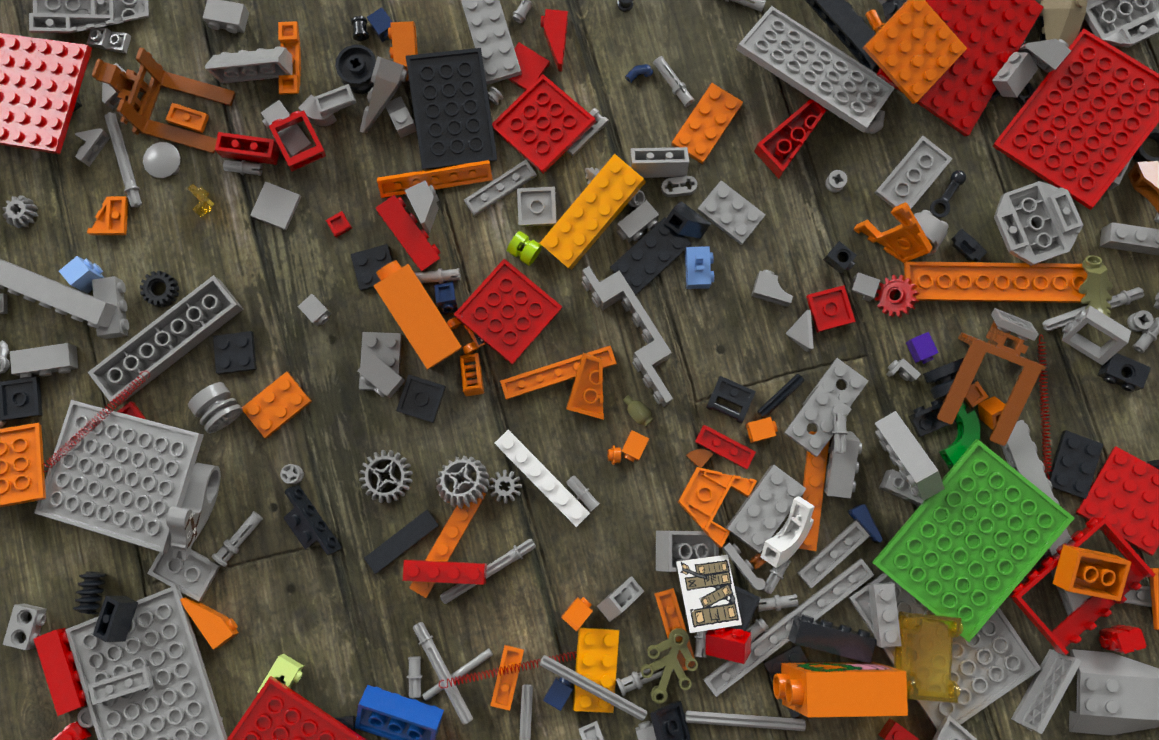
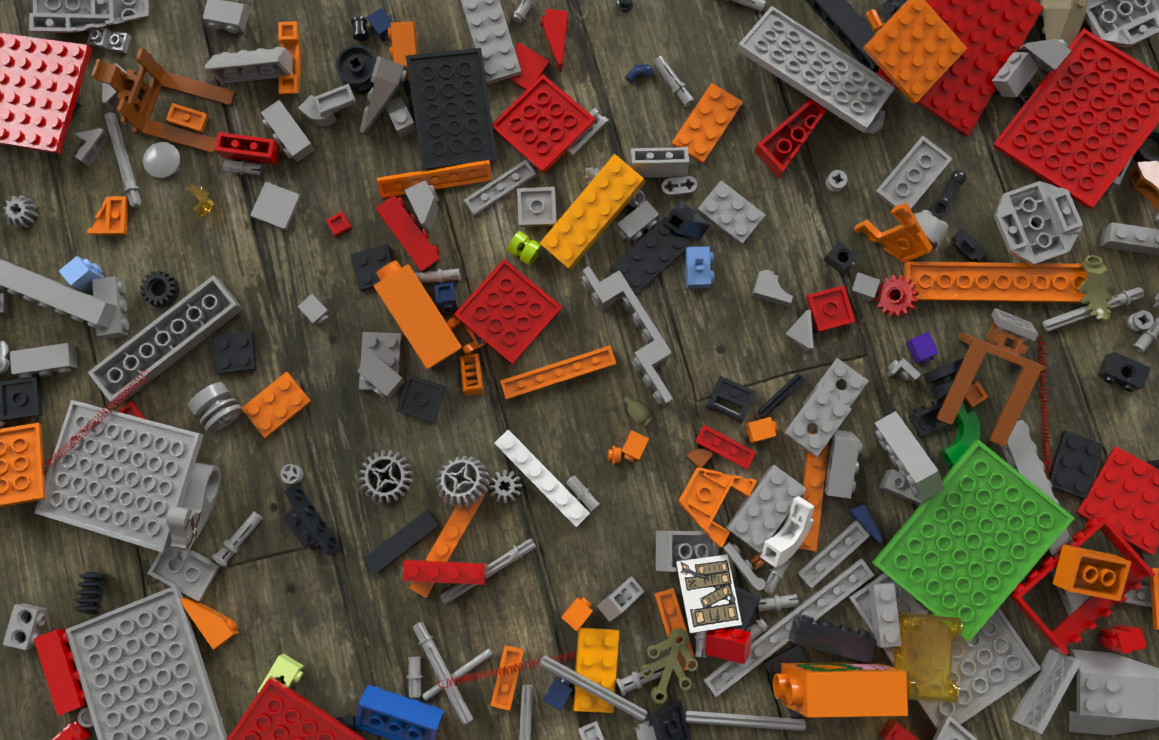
(115, 618): black brick -> none
(120, 685): light grey plate -> none
(303, 158): red window -> none
(494, 95): light grey bush -> none
(587, 389): orange wing -> none
(840, 433): light grey axle -> none
(990, 411): orange brick -> none
(1118, 333): light grey window -> none

